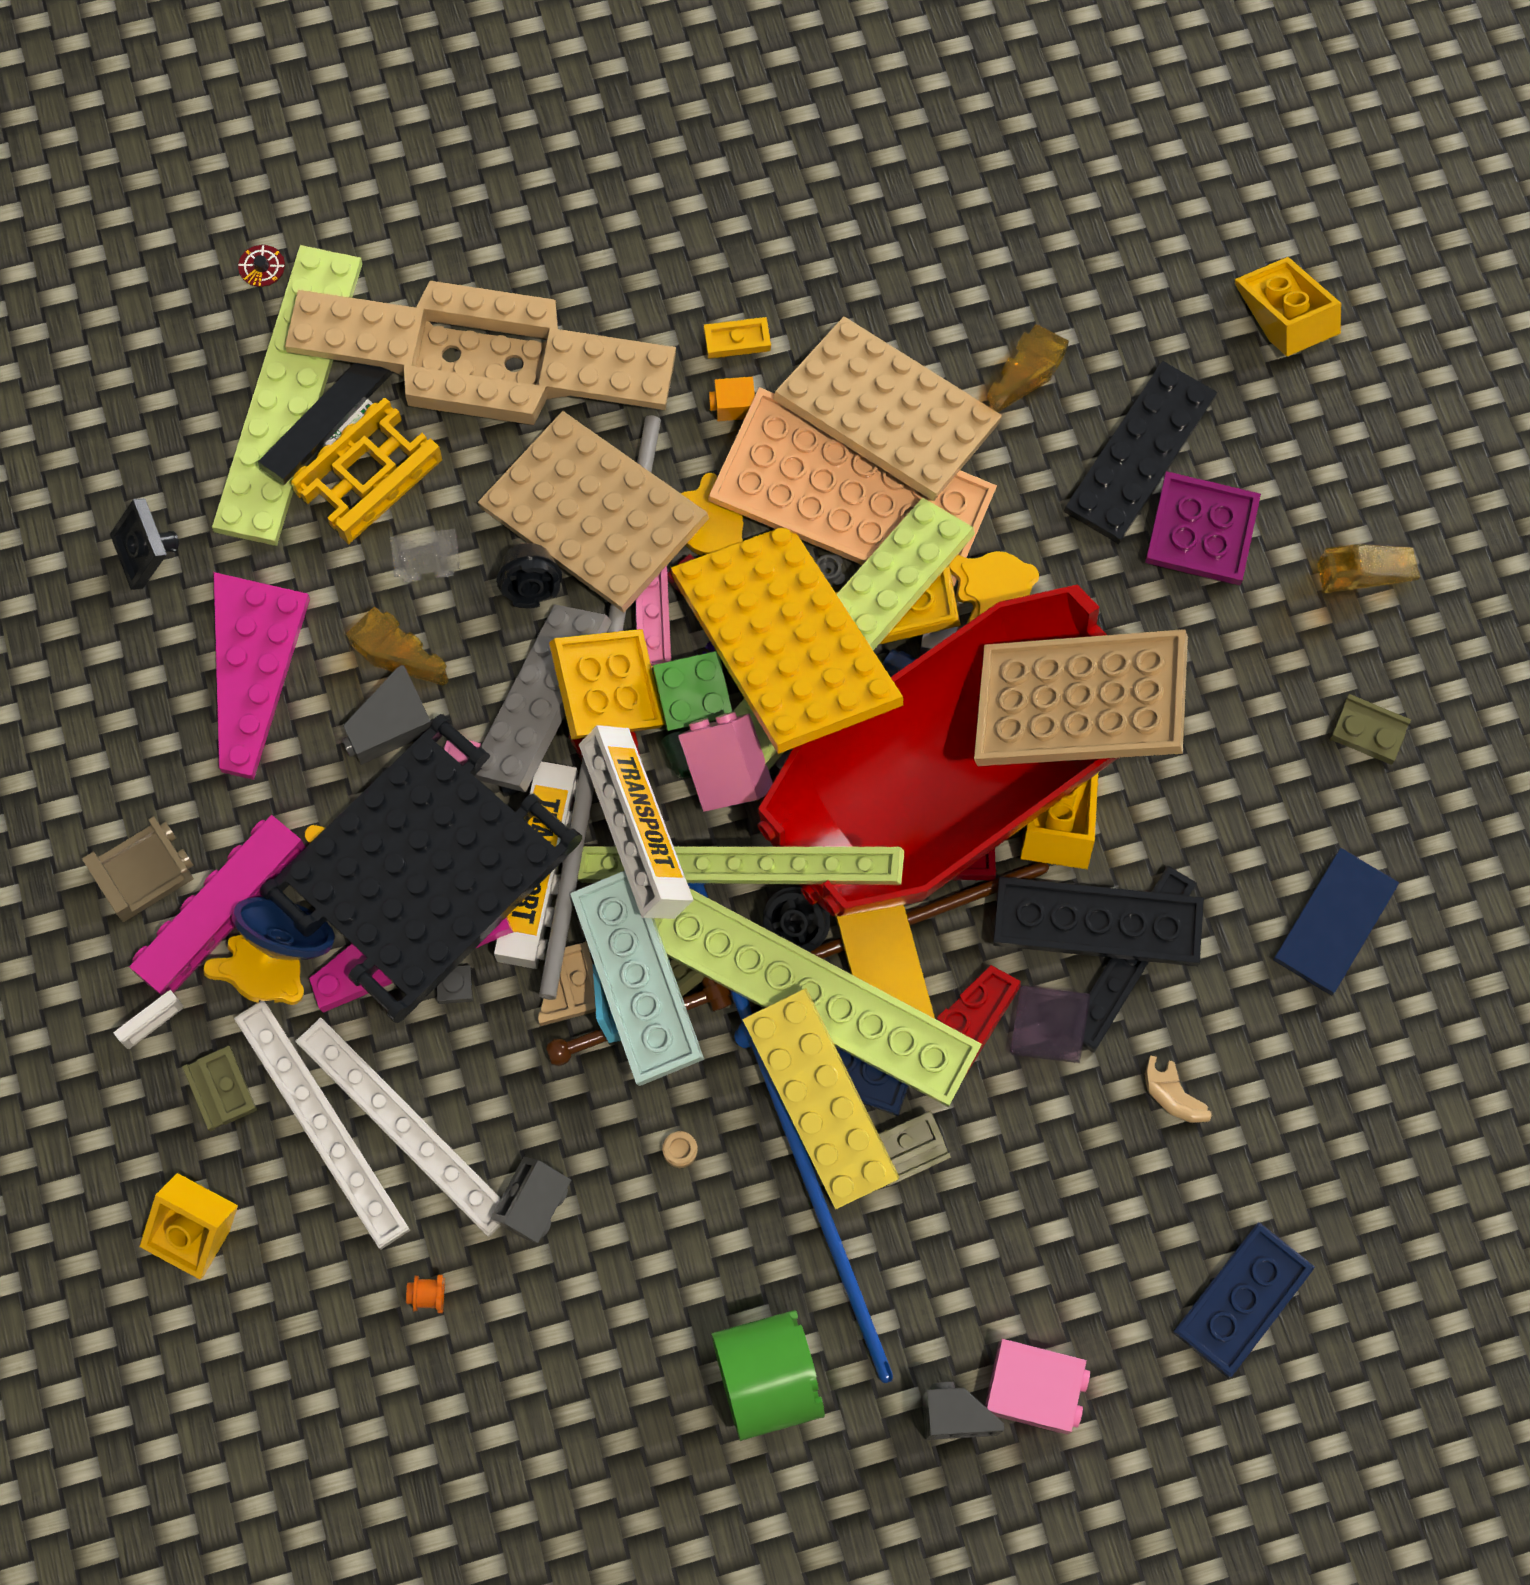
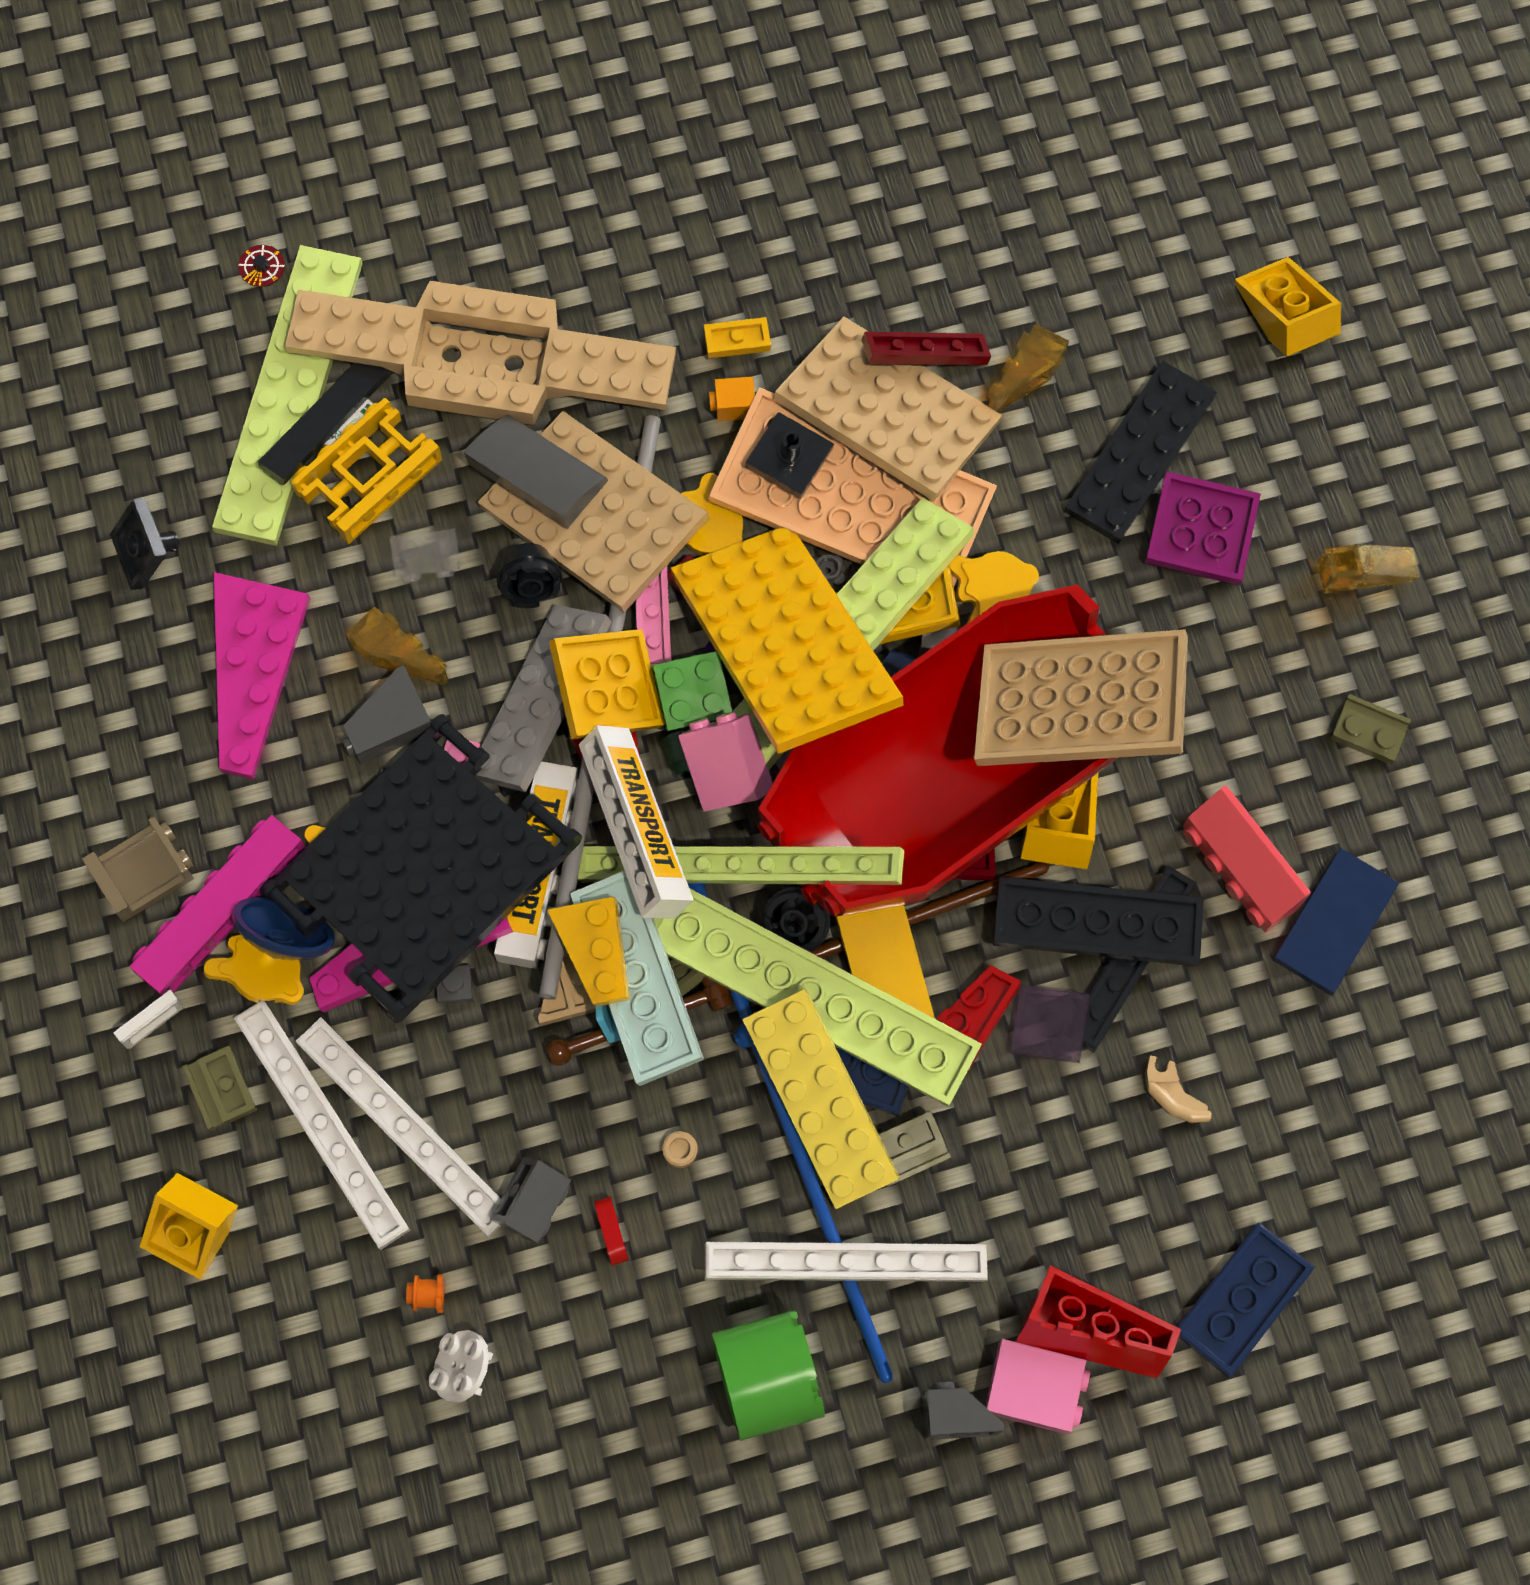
(460, 1366): none -> white plate
(535, 469): none -> dark grey slope
(596, 947): none -> yellow wing
(611, 1231): none -> red beam
(789, 455): none -> black tile
(845, 1261): none -> white tile
(925, 348): none -> dark red plate
(1096, 1326): none -> red wedge
(1245, 860): none -> coral slope

